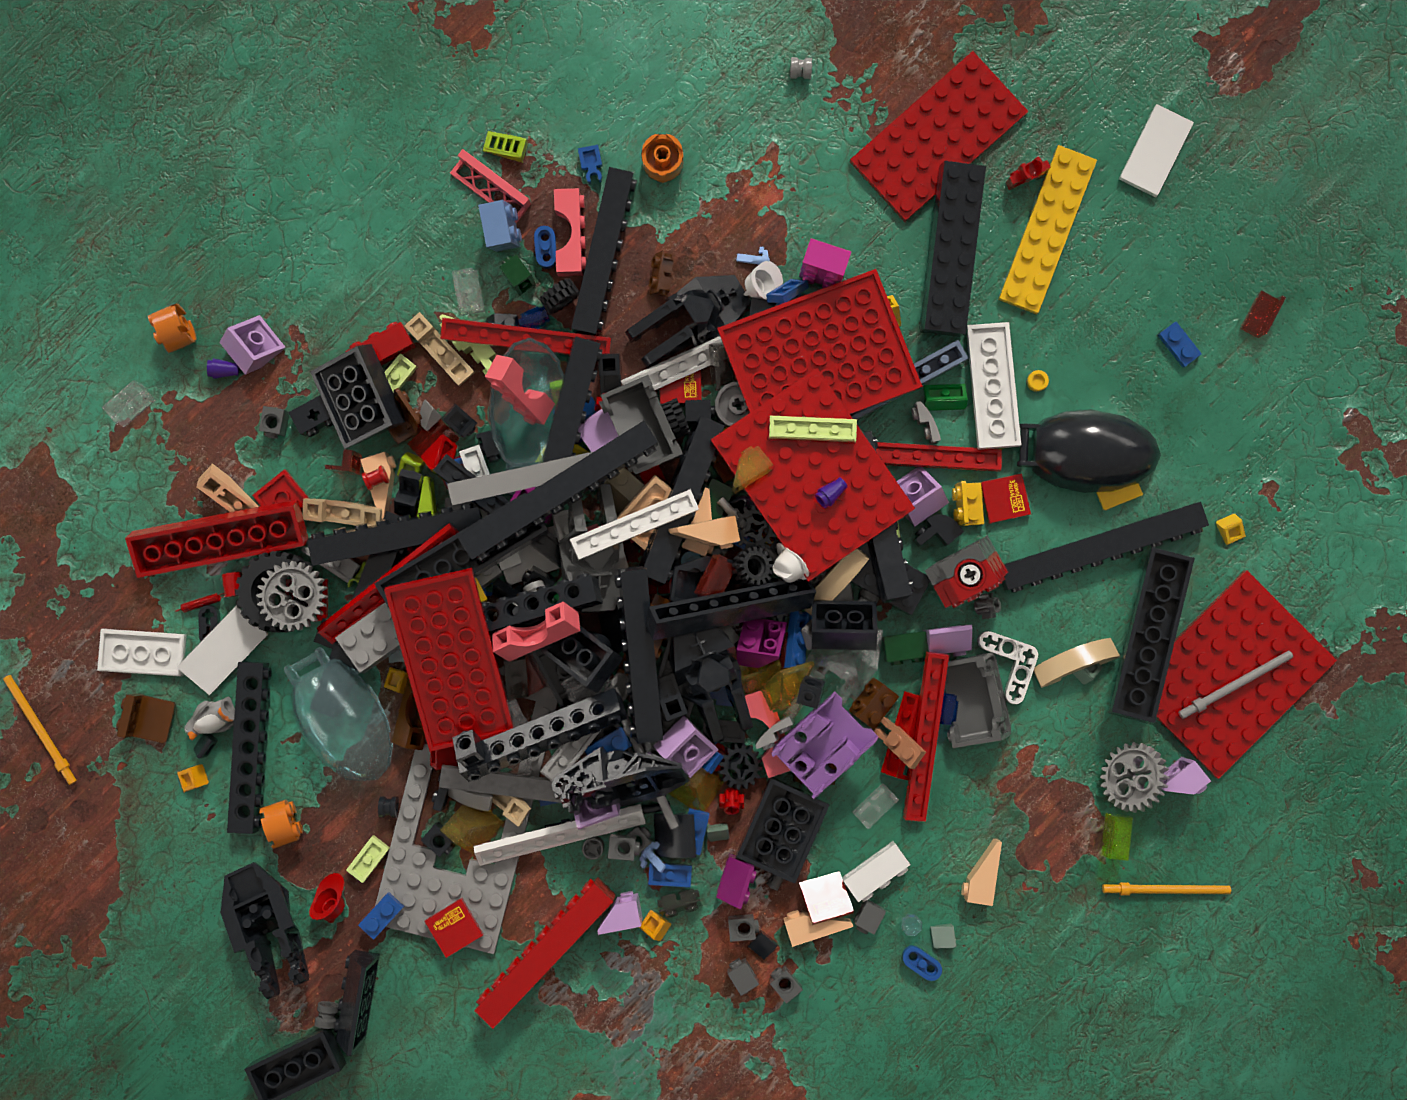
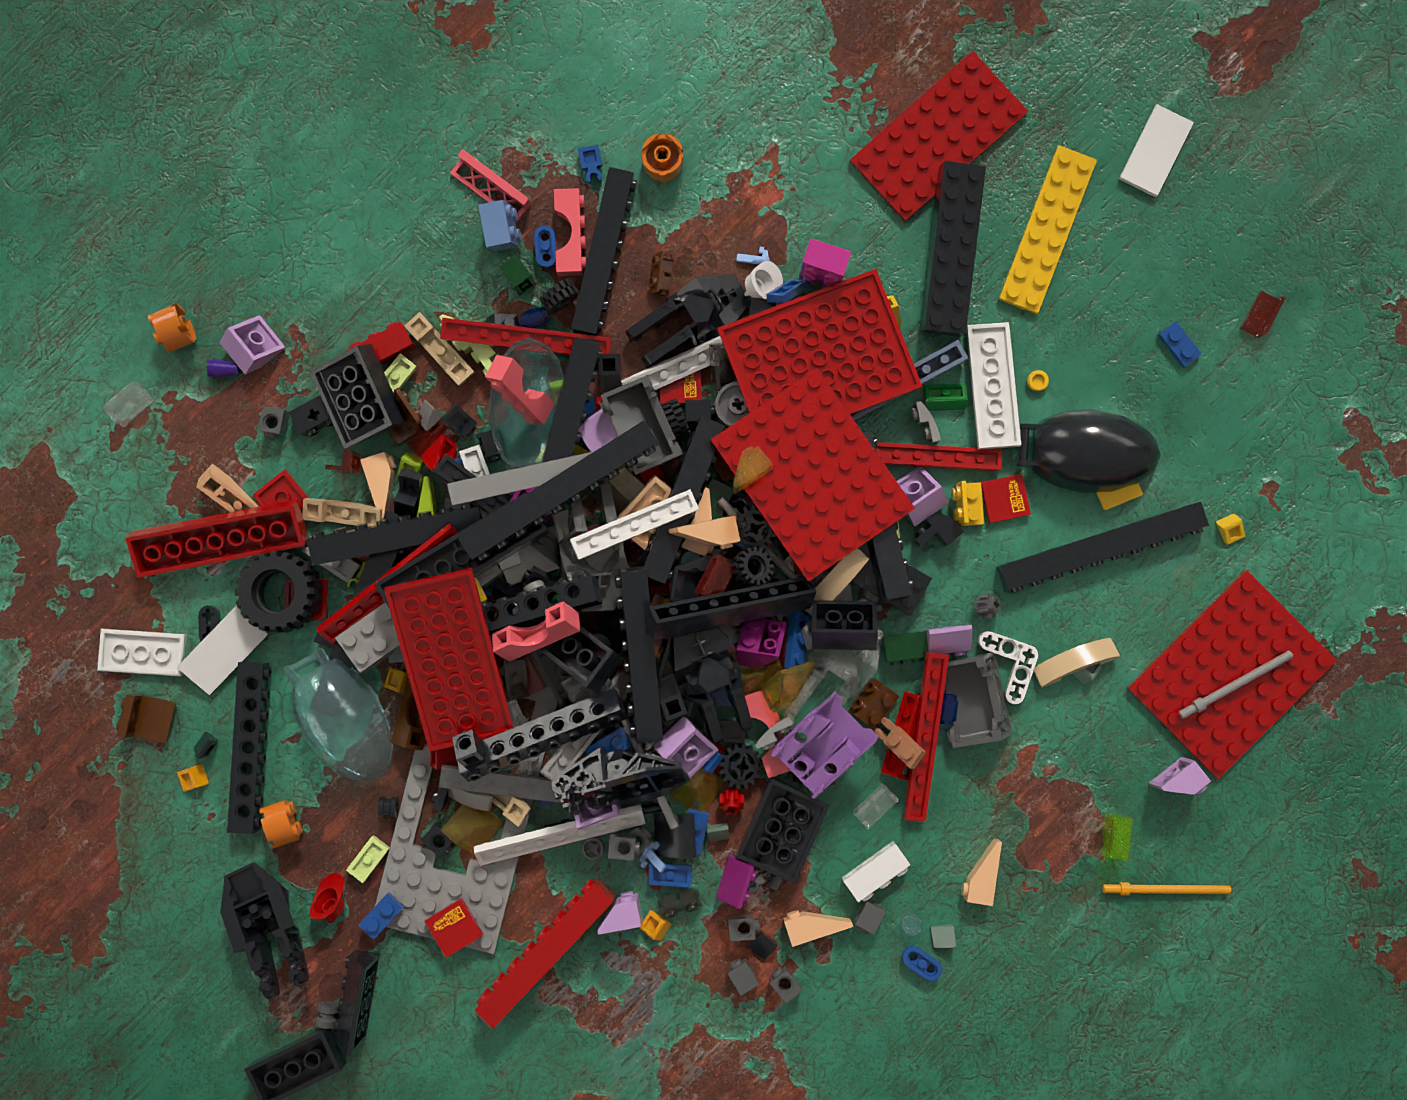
(60, 764): light orange bar -> none
(201, 602): red piece -> none
(211, 718): light grey animal -> none
(229, 583): red piece -> none
(301, 579): light grey gear -> none
(375, 477): red bush -> none
(468, 291): clear hinge -> none
(521, 142): lime slope -> none
(789, 565): white piece -> none
(796, 65): light grey wheel -> none
(810, 692): black brick -> none
(813, 428): yellowish green tile -> none
(826, 898): tile -> none
(829, 493): dark purple cone -> none
(967, 573): piece -> none
(1028, 172): red plate -> none
(1137, 796): light grey gear -> none
(1151, 636): black brick -> none

